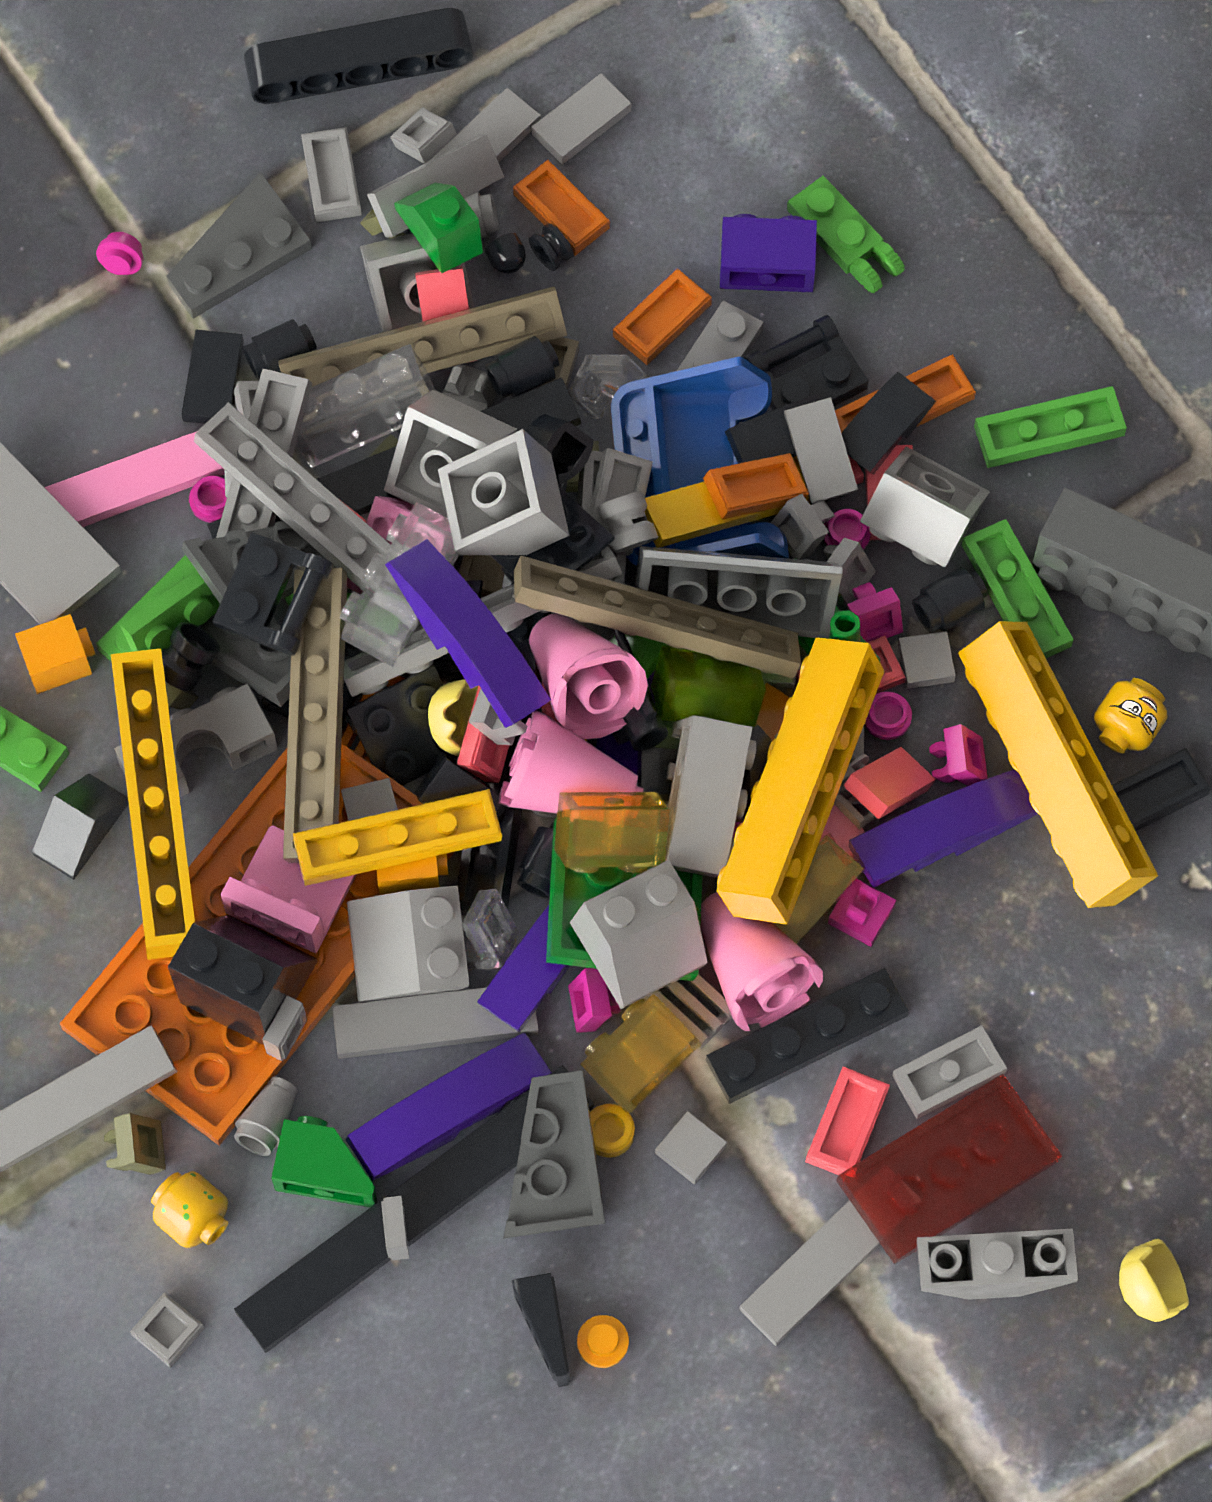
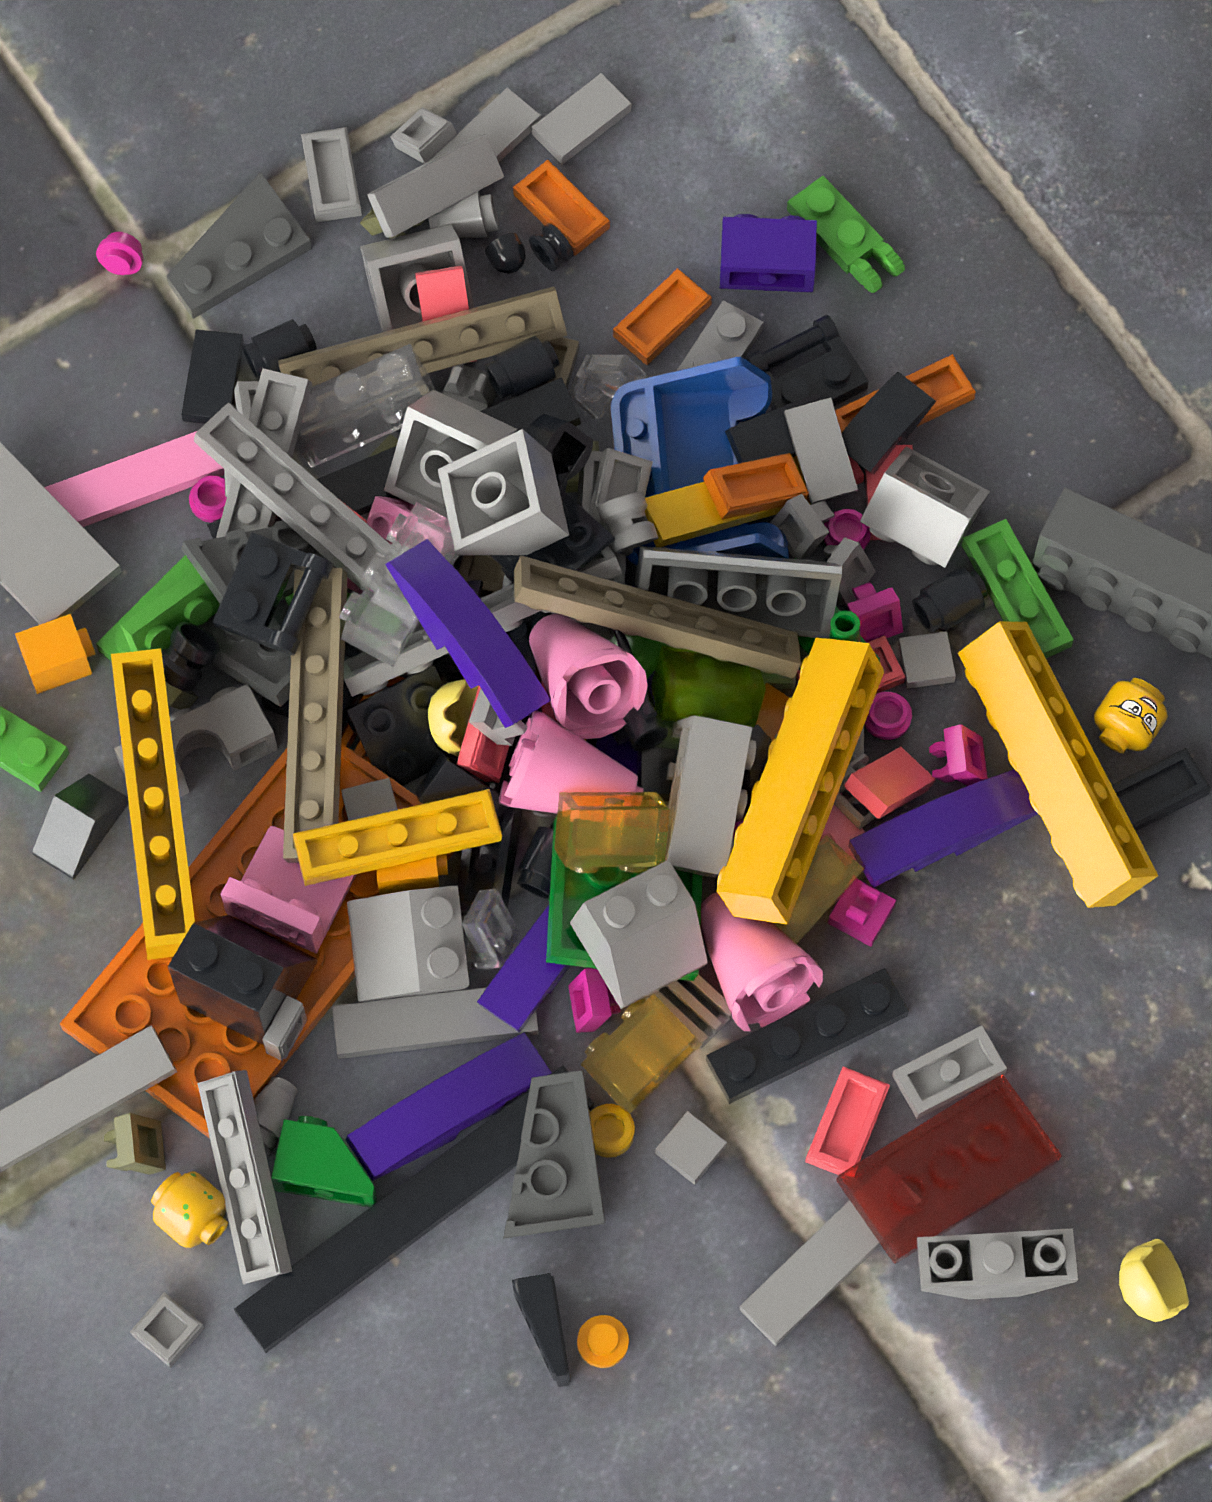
(244, 1177): none -> light grey tile
(358, 55): black beam -> none
(395, 1228): light grey tile -> none
(442, 224): green slope -> none
(1050, 427): bright green plate -> none

